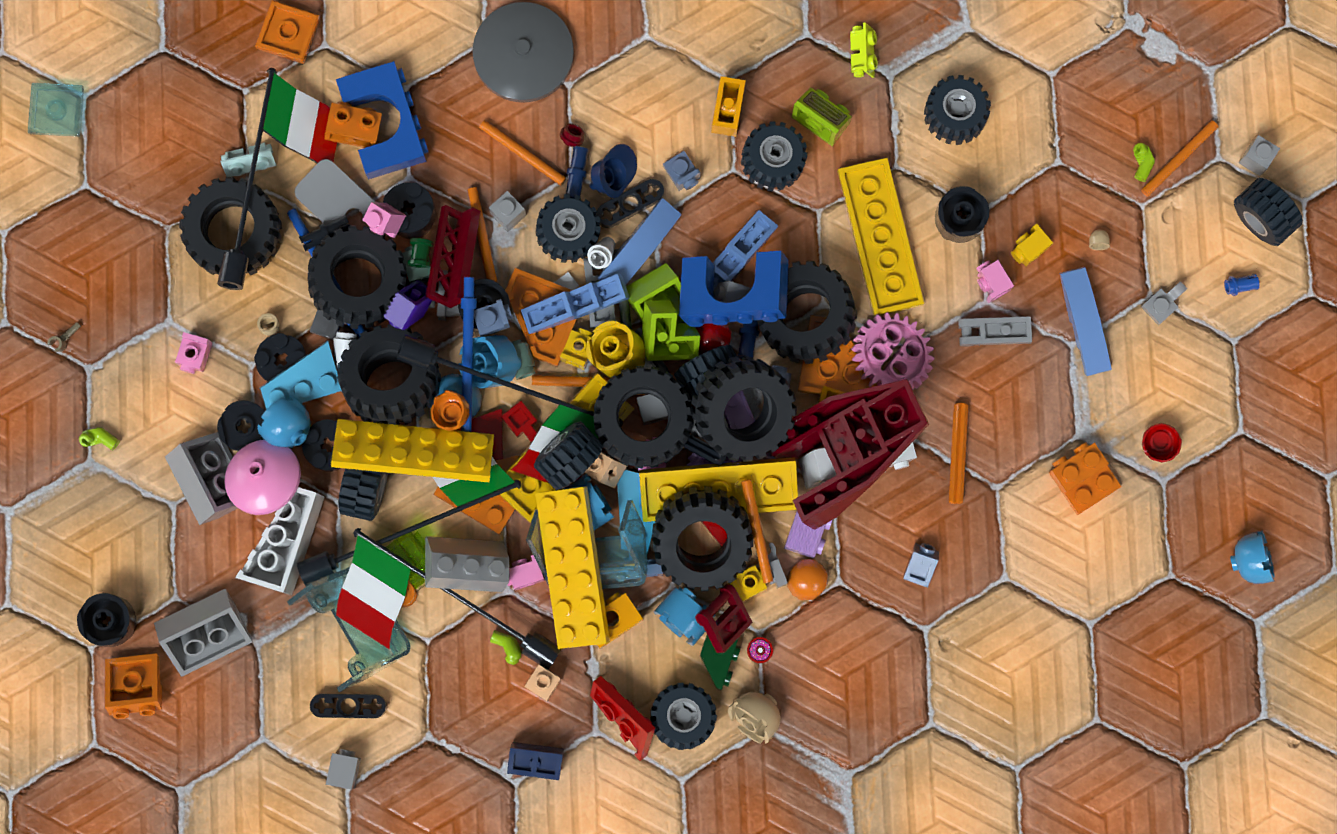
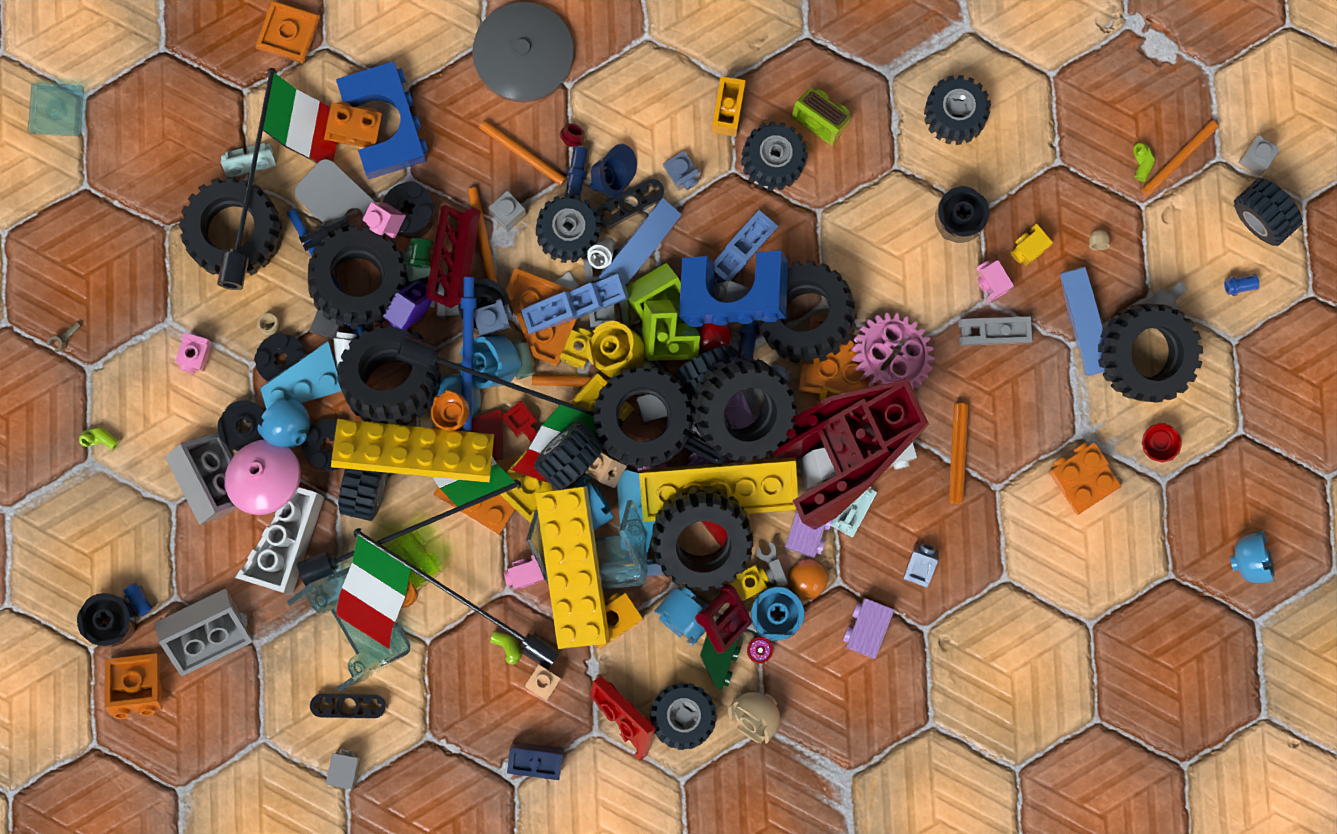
(137, 599): none -> blue pin
(466, 564): light grey slope -> none
(757, 530): orange bar -> none
(787, 603): none -> dark azure brick
(851, 517): none -> light aqua hinge
(864, 40): neon yellow hinge -> none
(868, 629): none -> lavender brick
(880, 237): yellow plate -> none
(1181, 359): none -> black tyre

